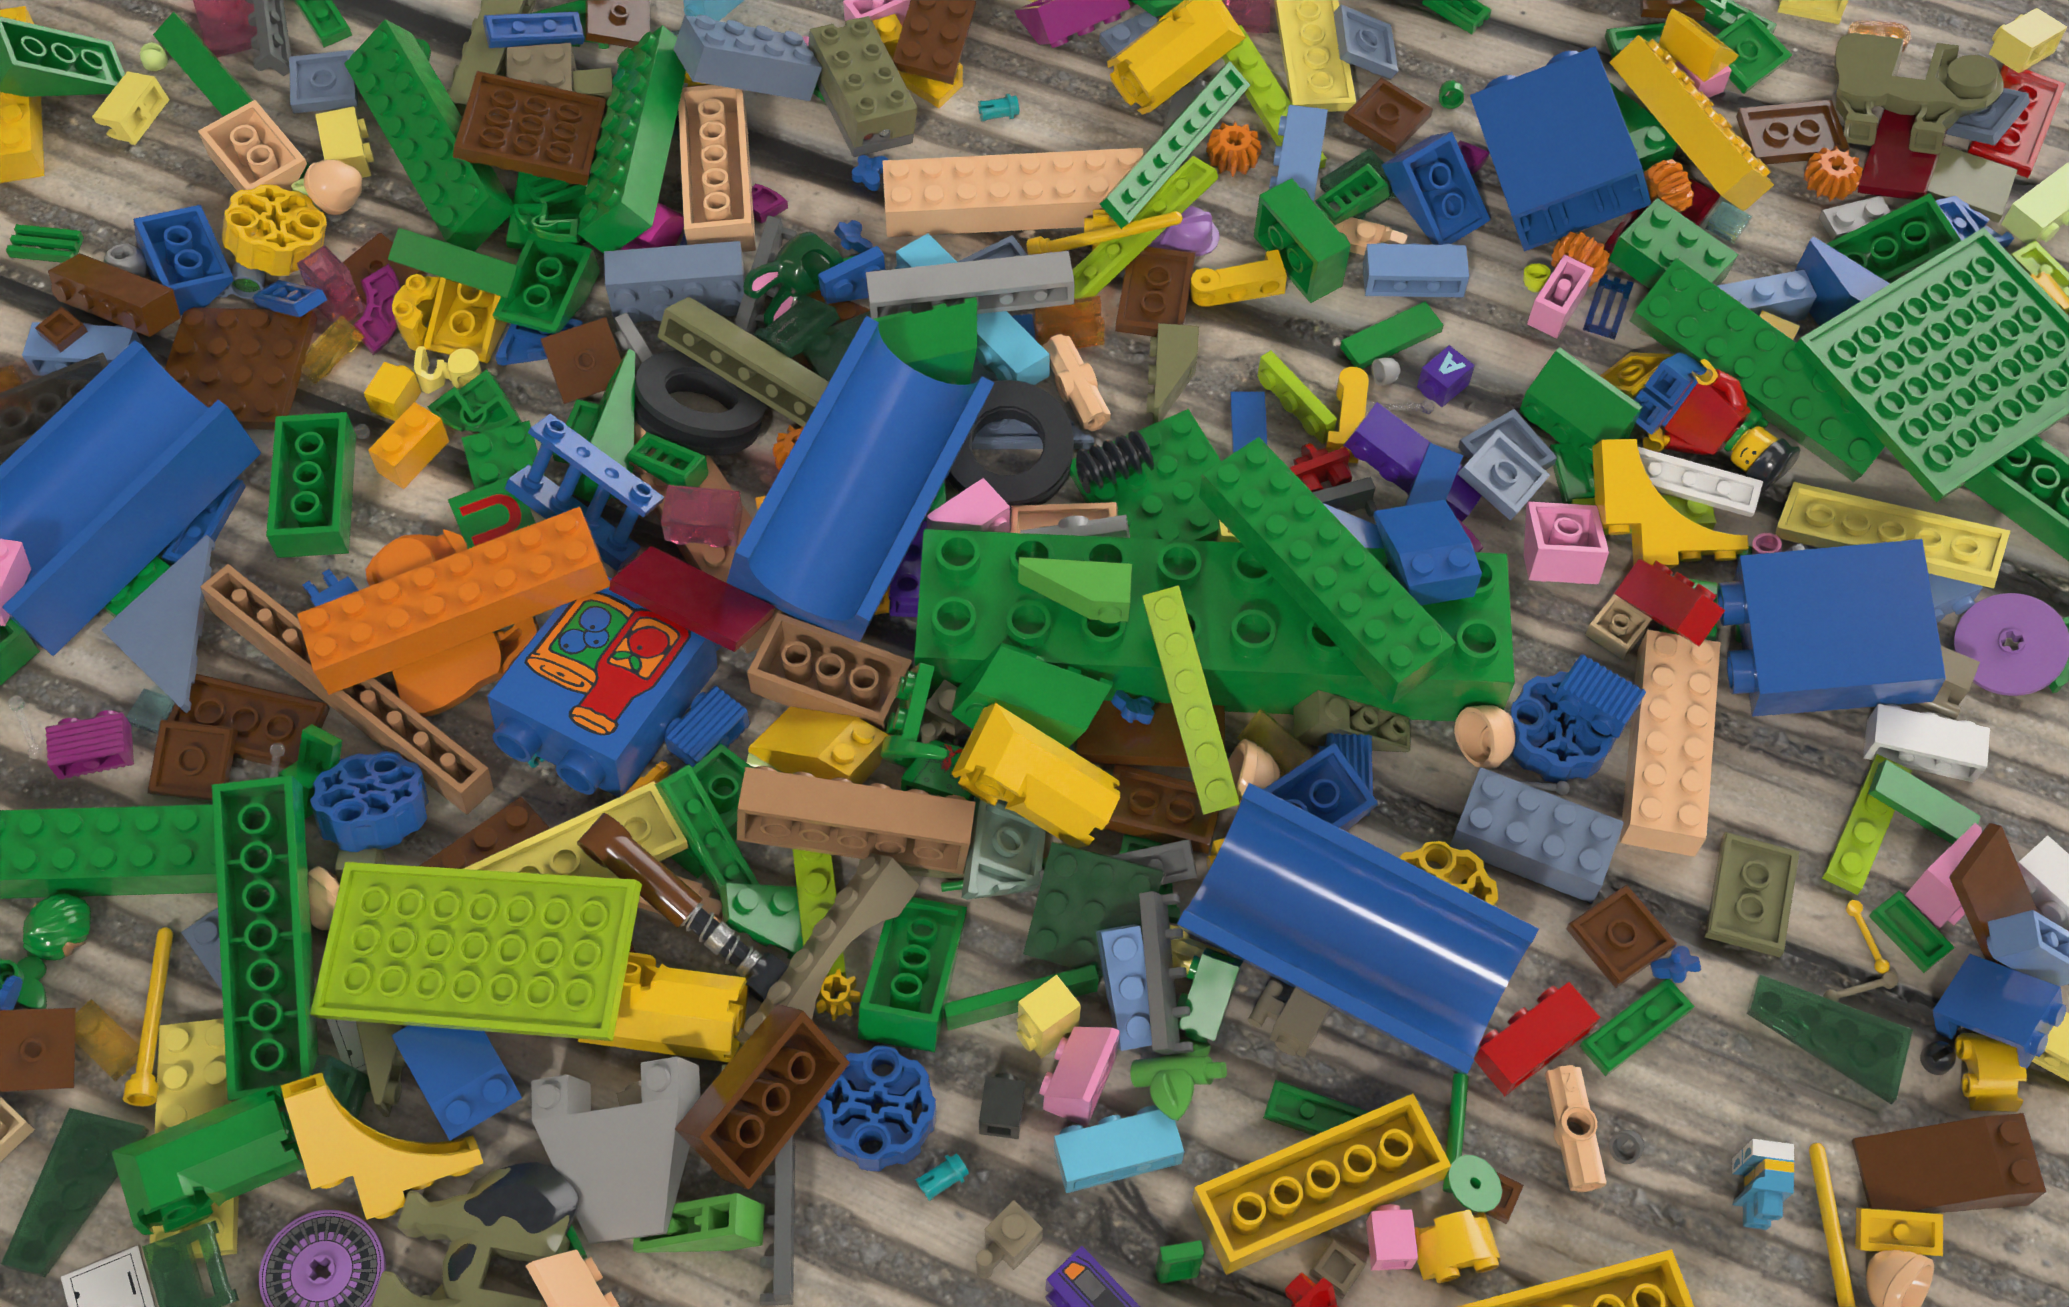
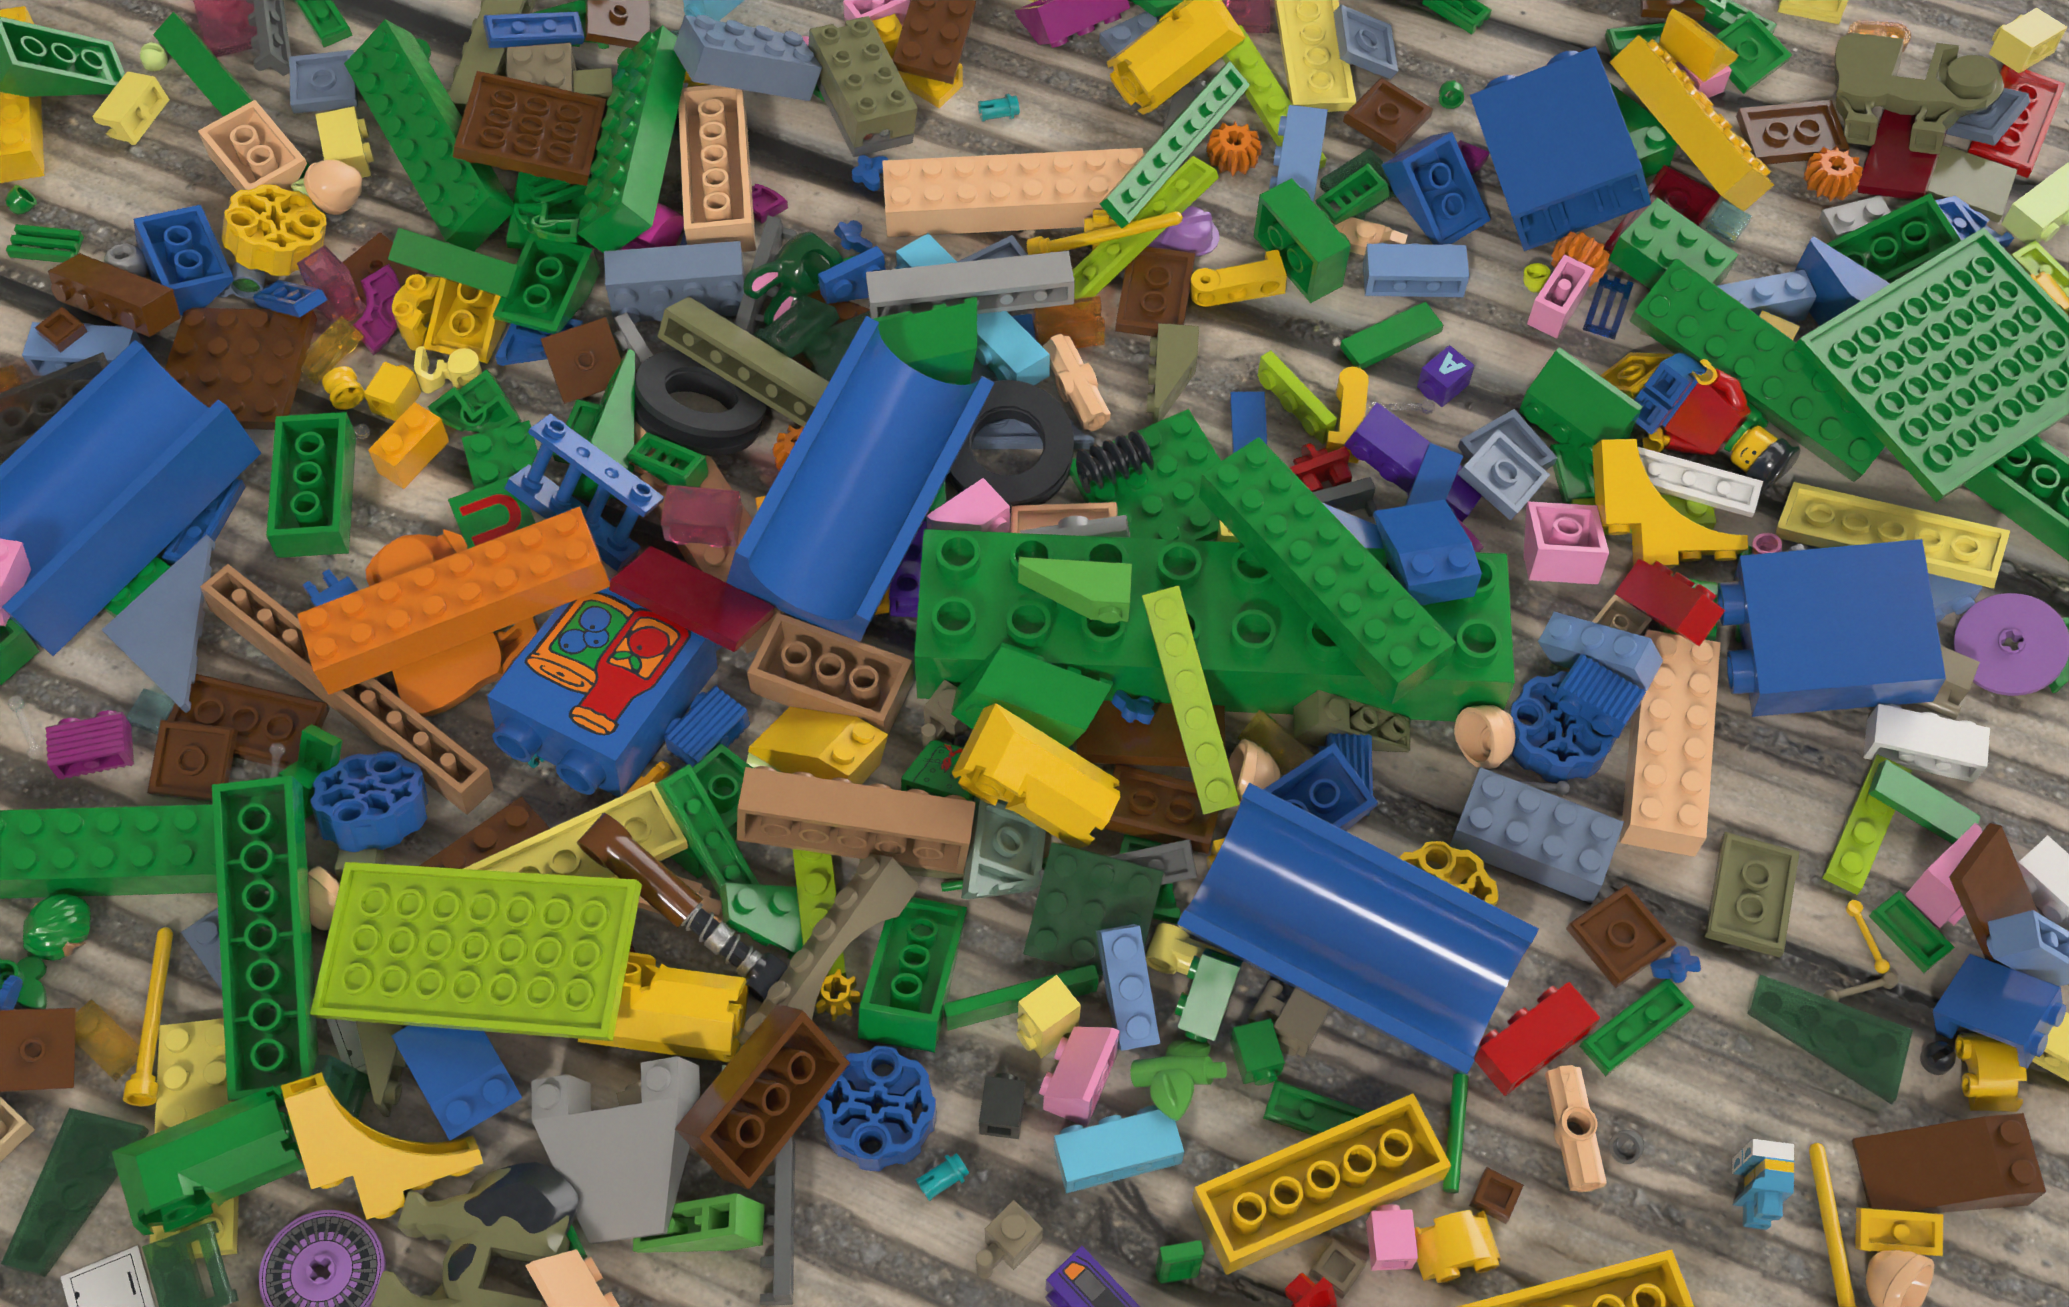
(20, 200): none -> green hinge
(343, 388): none -> yellow wheel
(905, 723): green piece -> none
(1161, 974): dark grey hinge -> none
(1257, 1052): none -> green brick
(1385, 371): light grey hinge -> none
(1474, 1183): piece -> none
(1617, 650): none -> medium blue brick
(1670, 184): orange gear -> none

